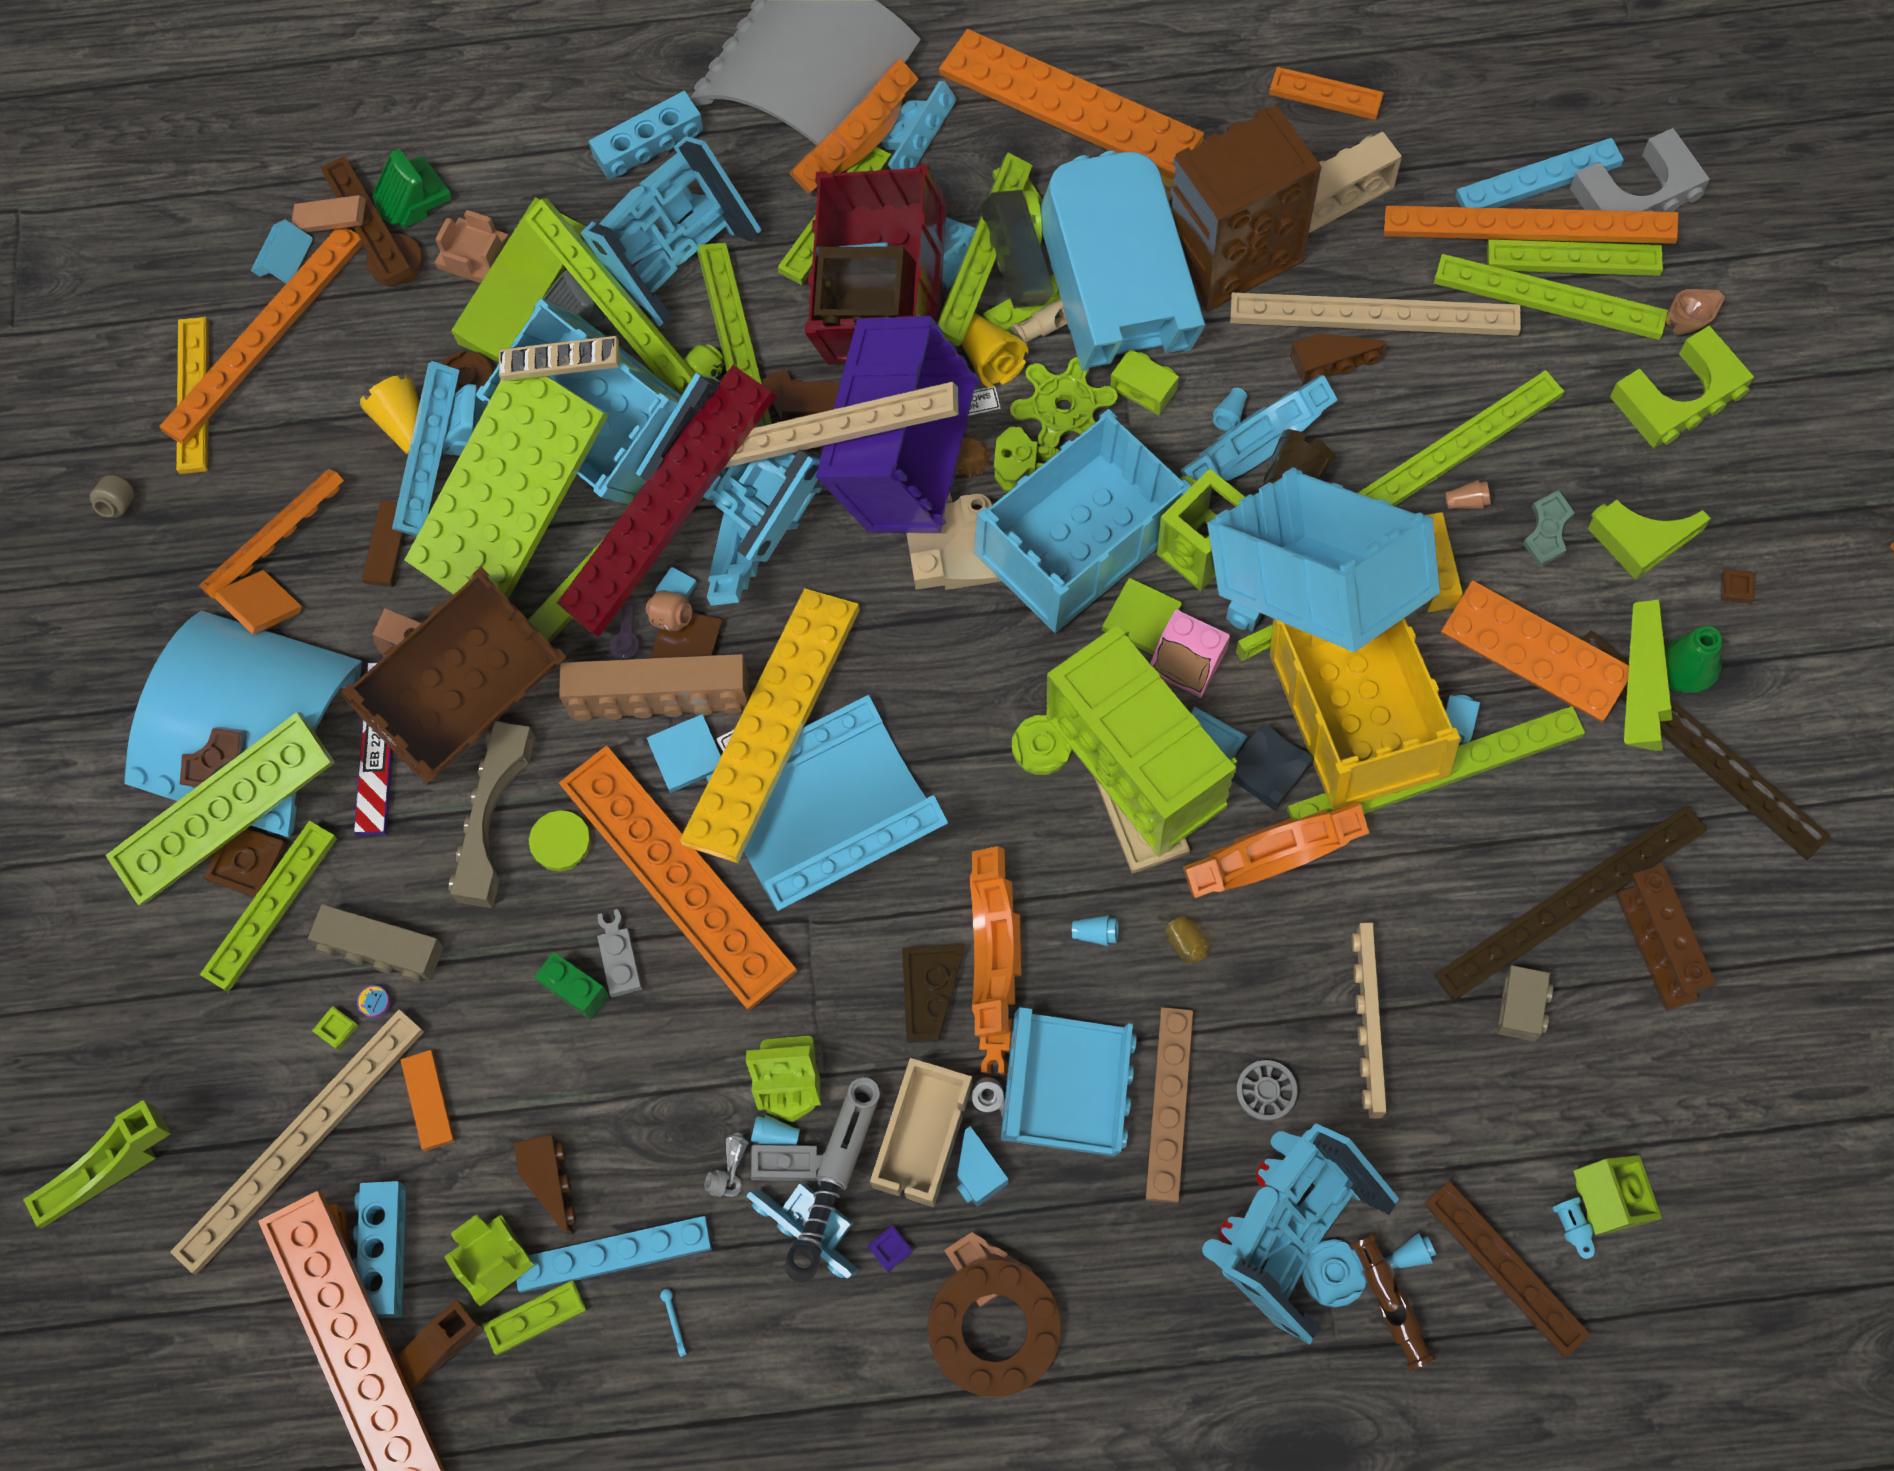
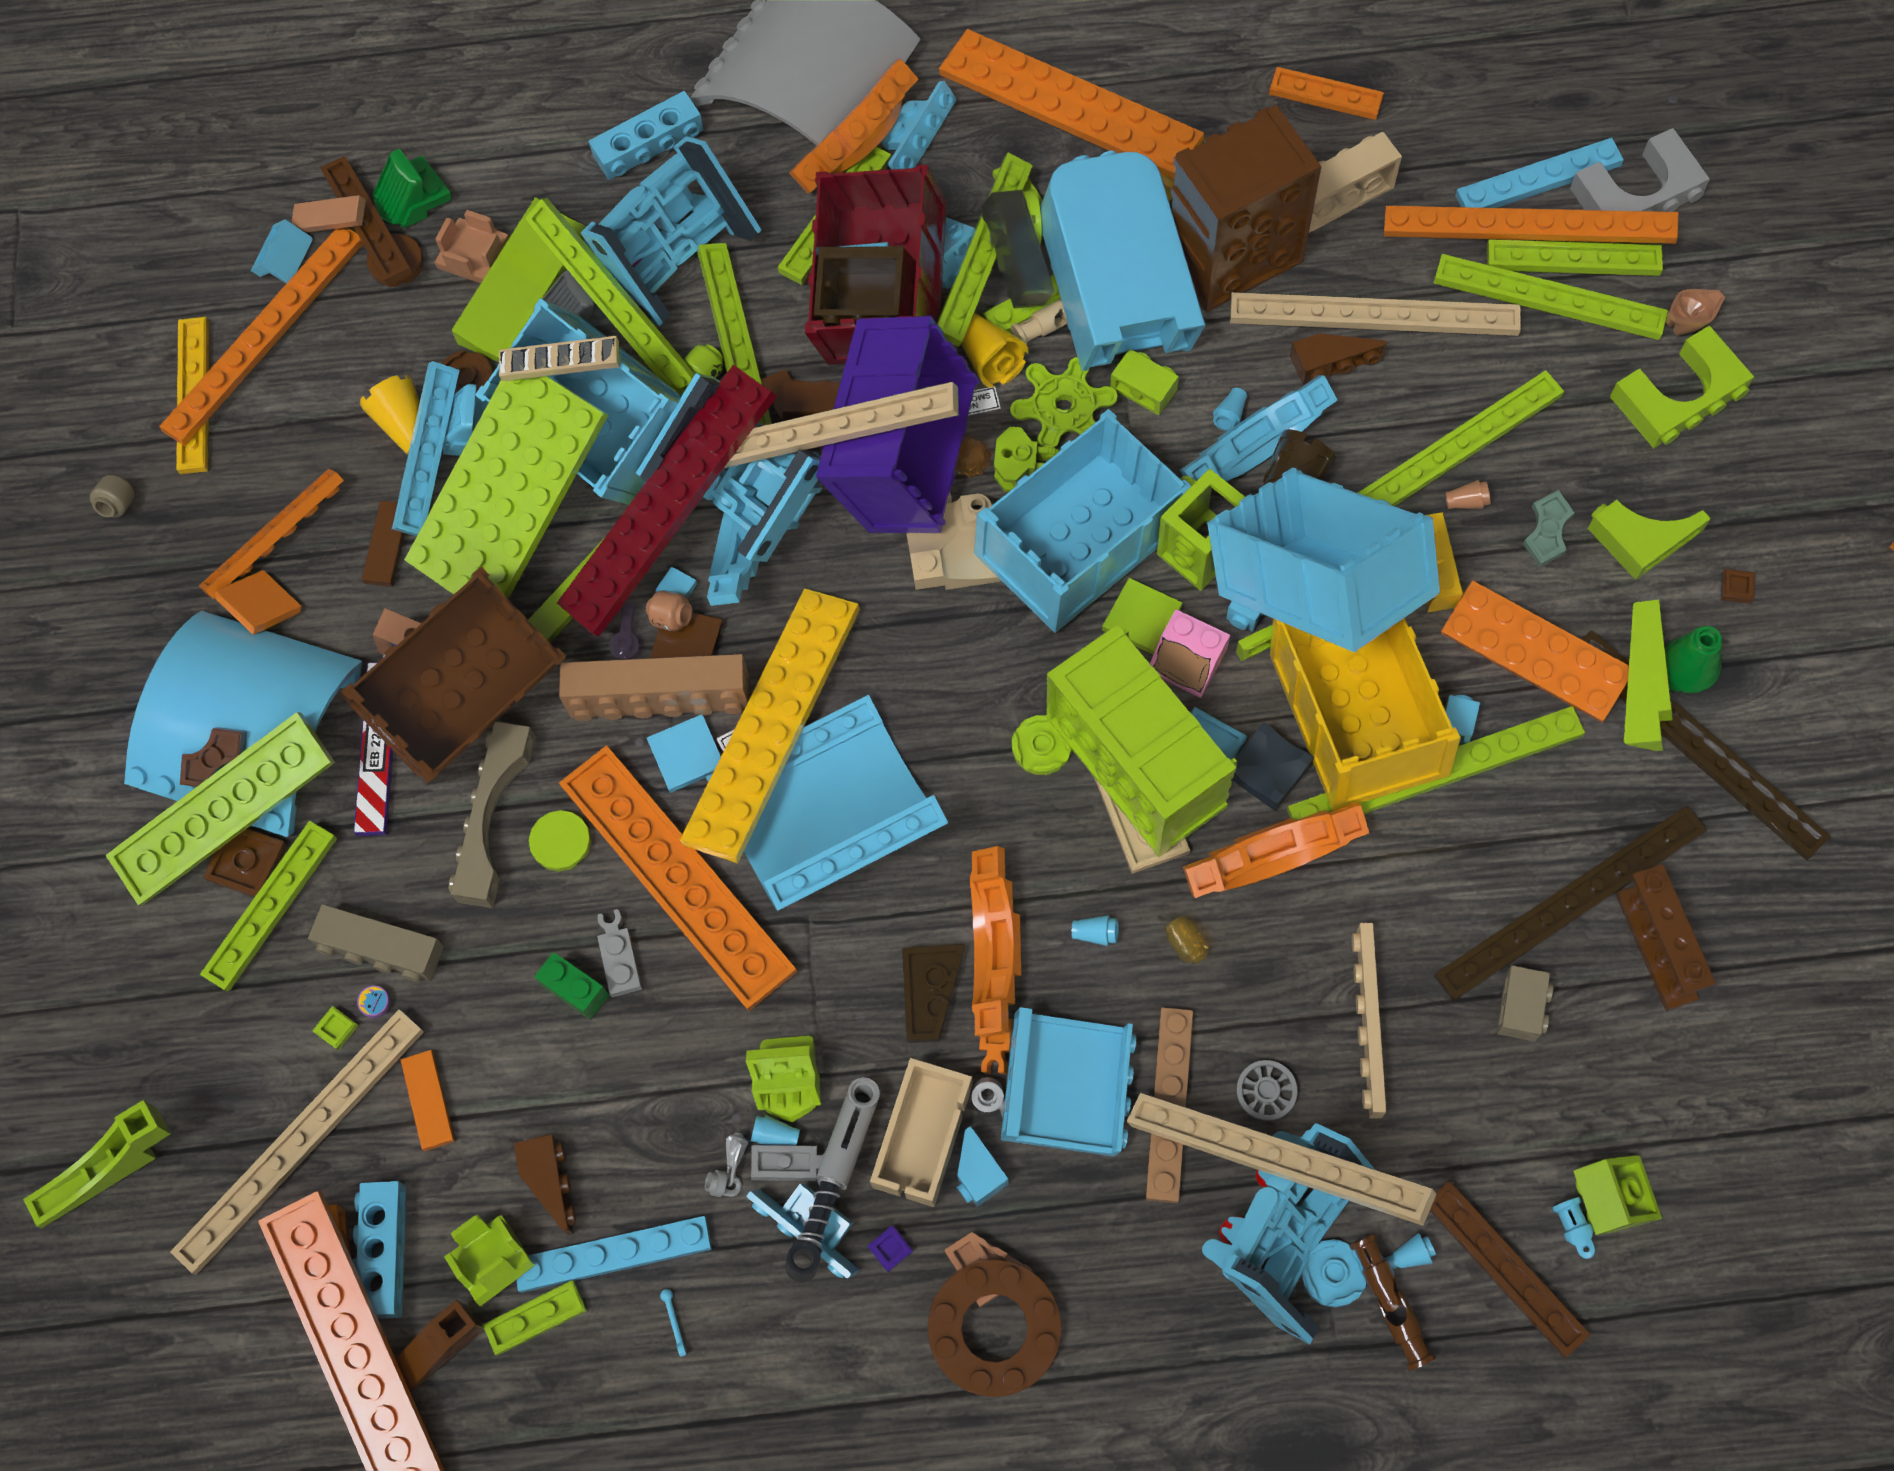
(1283, 1159): none -> tan plate

